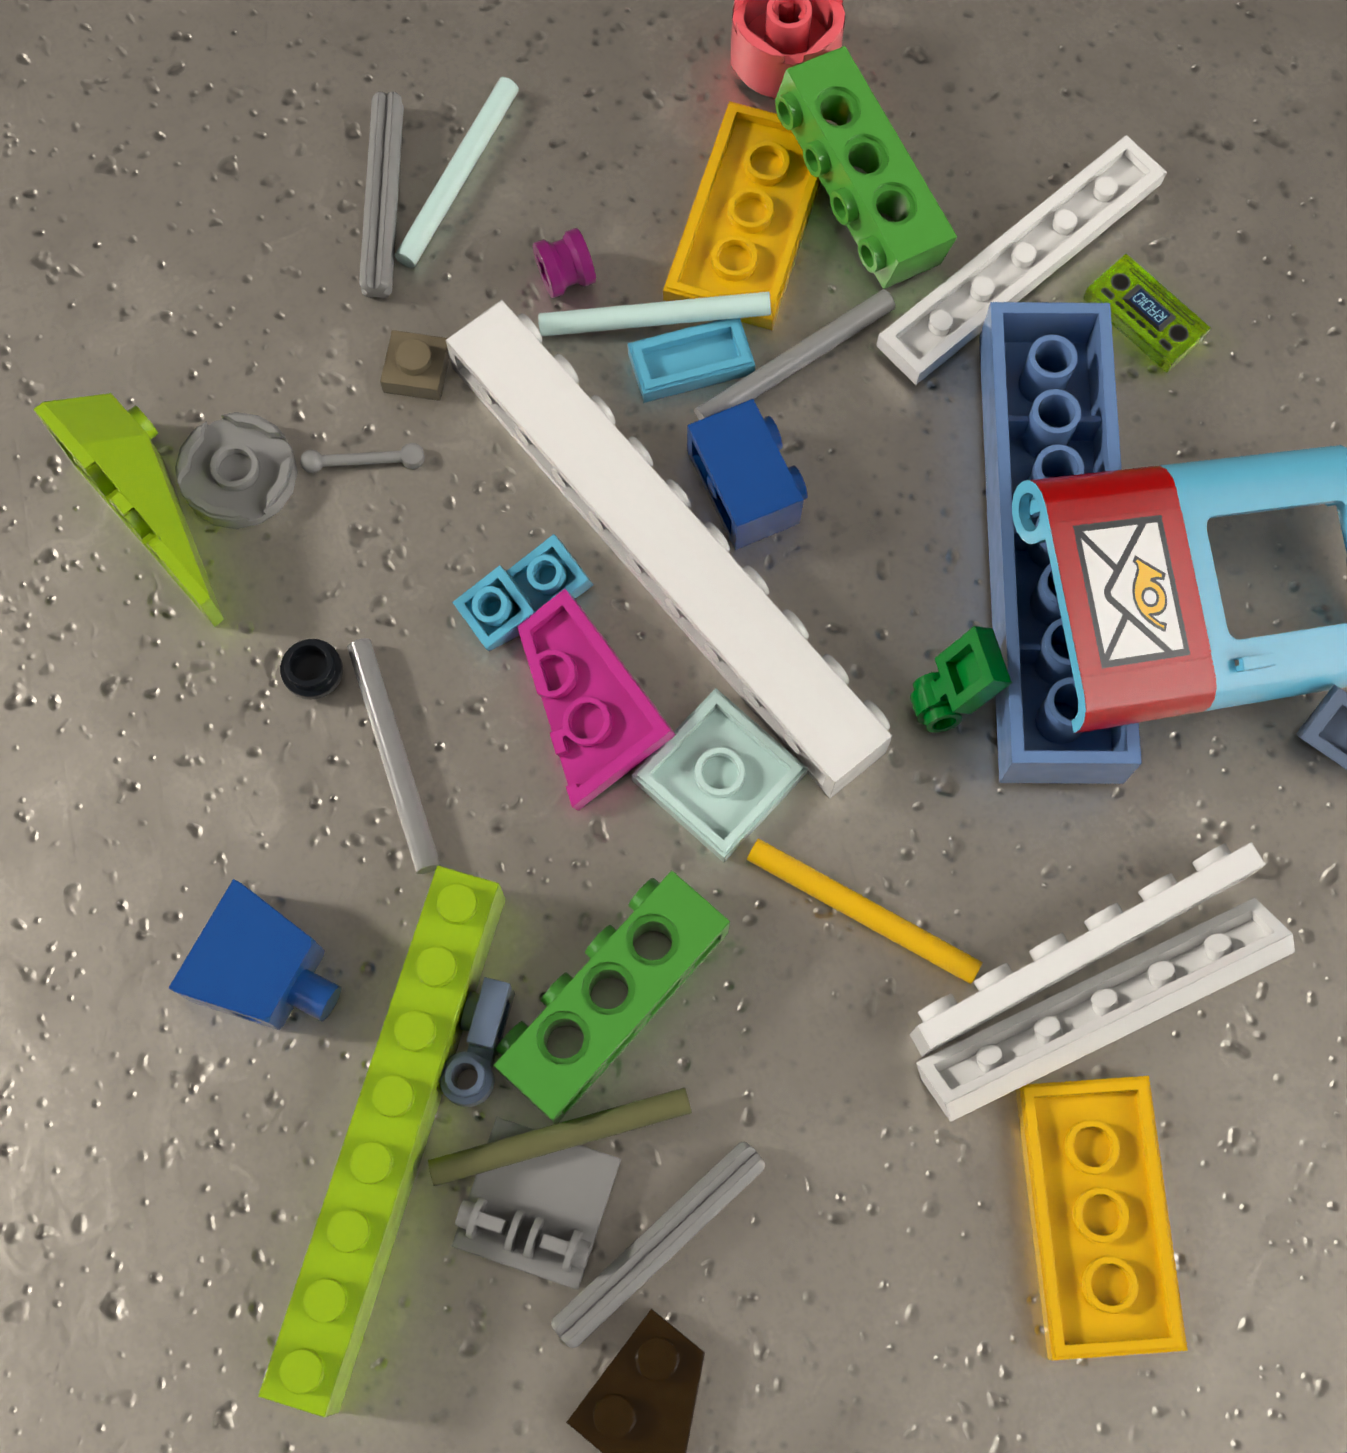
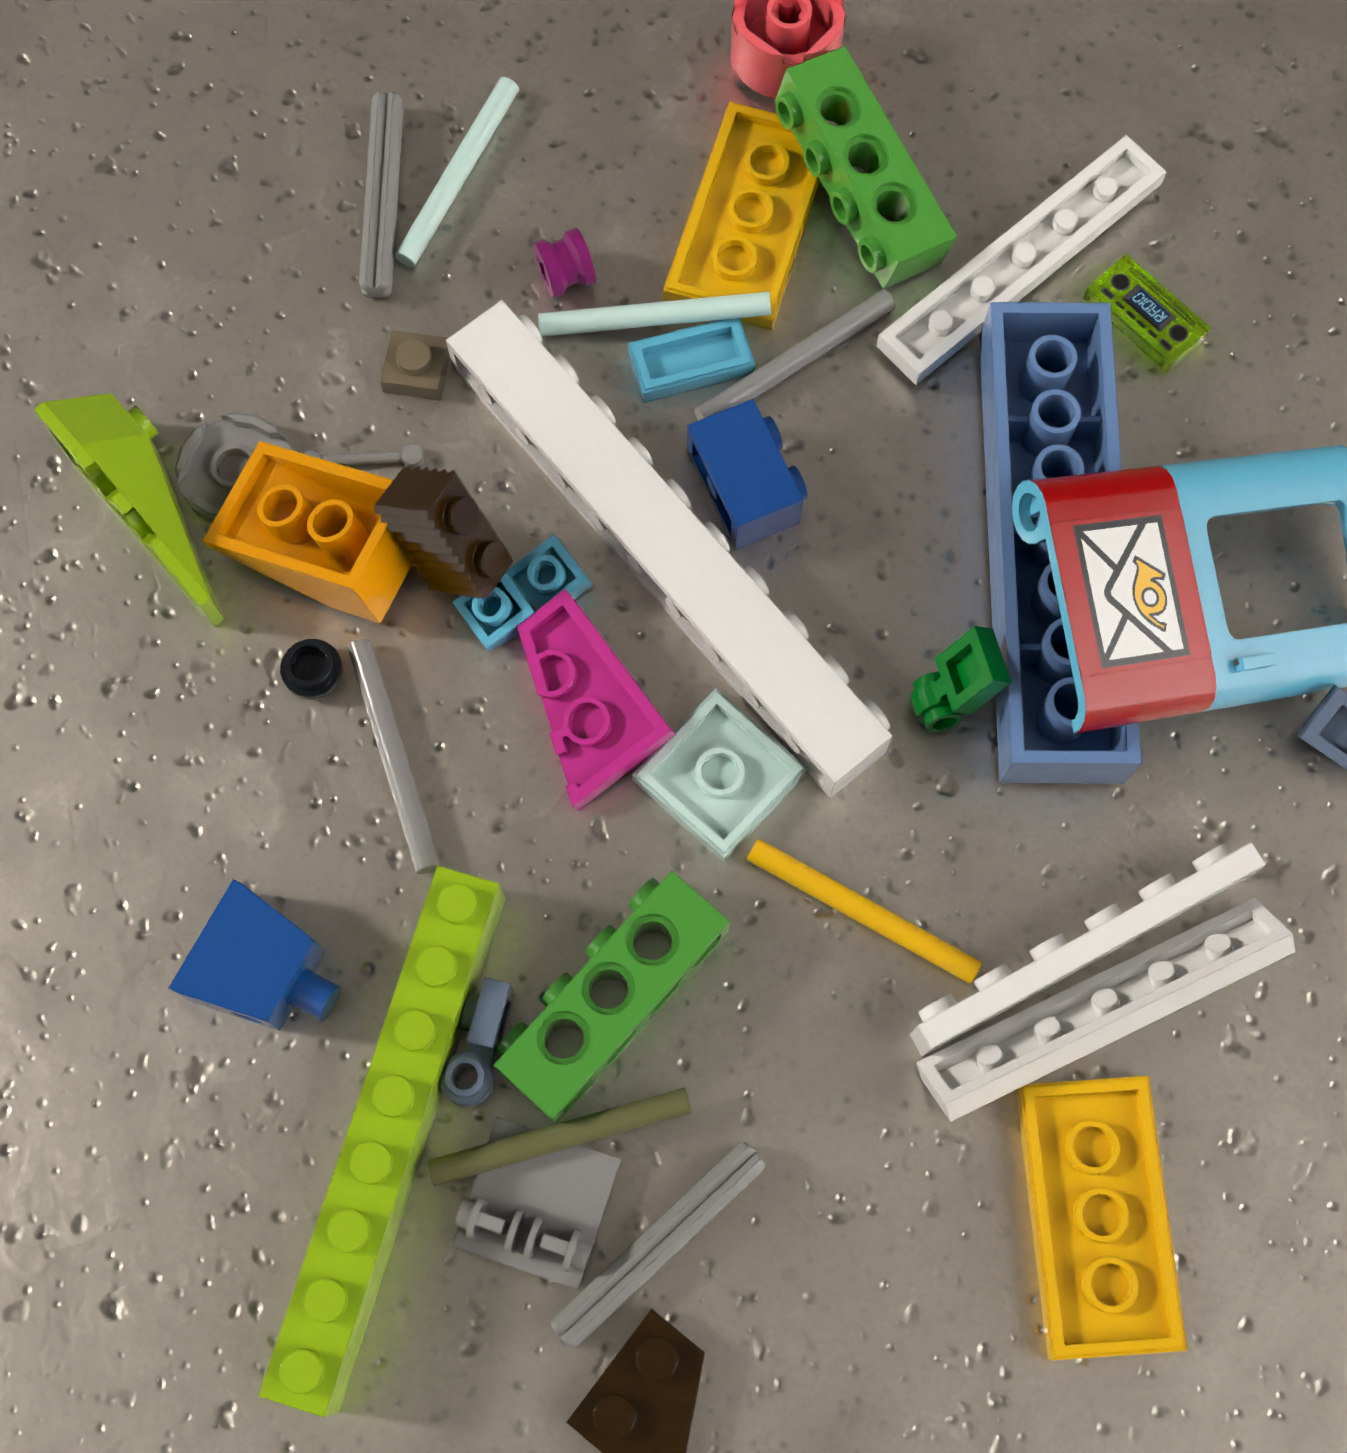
(312, 530): none -> light orange slope
(443, 532): none -> dark brown brick

